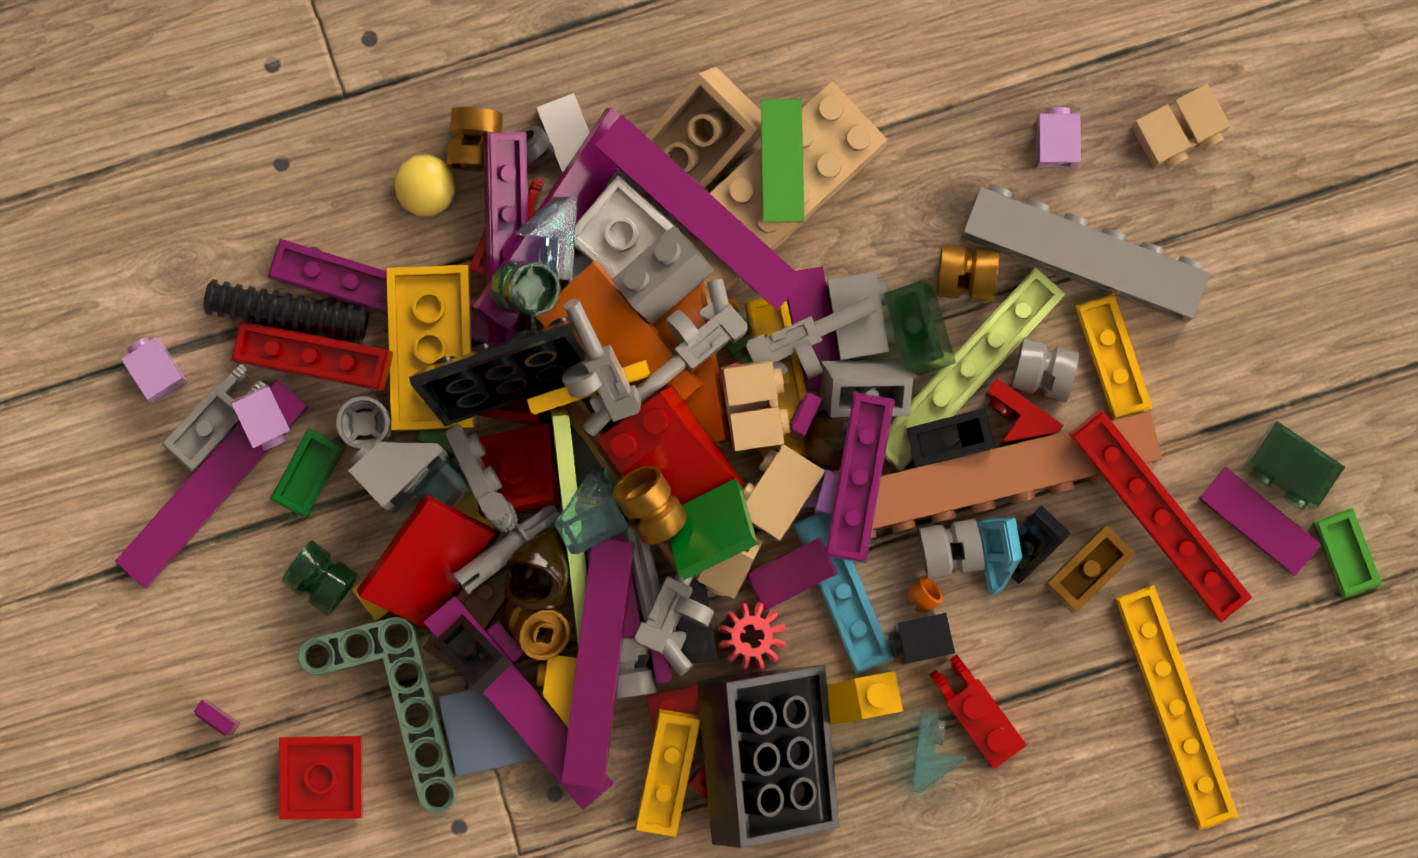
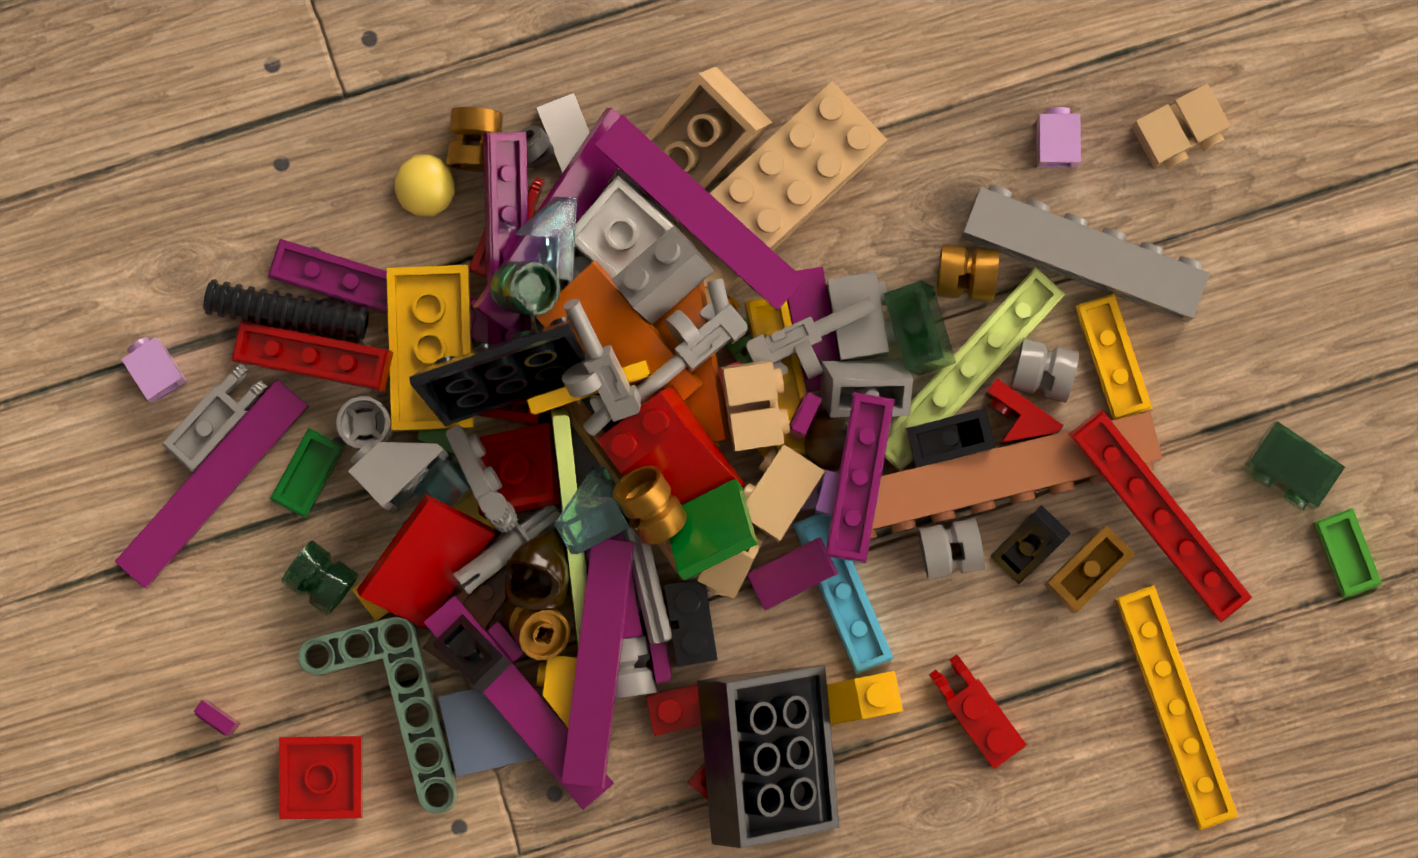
(261, 418): lavender brick -> none
(667, 772): yellow plate -> none
(669, 607): light grey piece -> none
(745, 648): coral gear -> none
(782, 161): bright green tile -> none
(922, 639): black piece -> none
(925, 595): orange hinge -> none
(929, 765): clear light blue slope -> none
(1000, 551): medium azure tile -> none
(1259, 521): magenta tile -> none

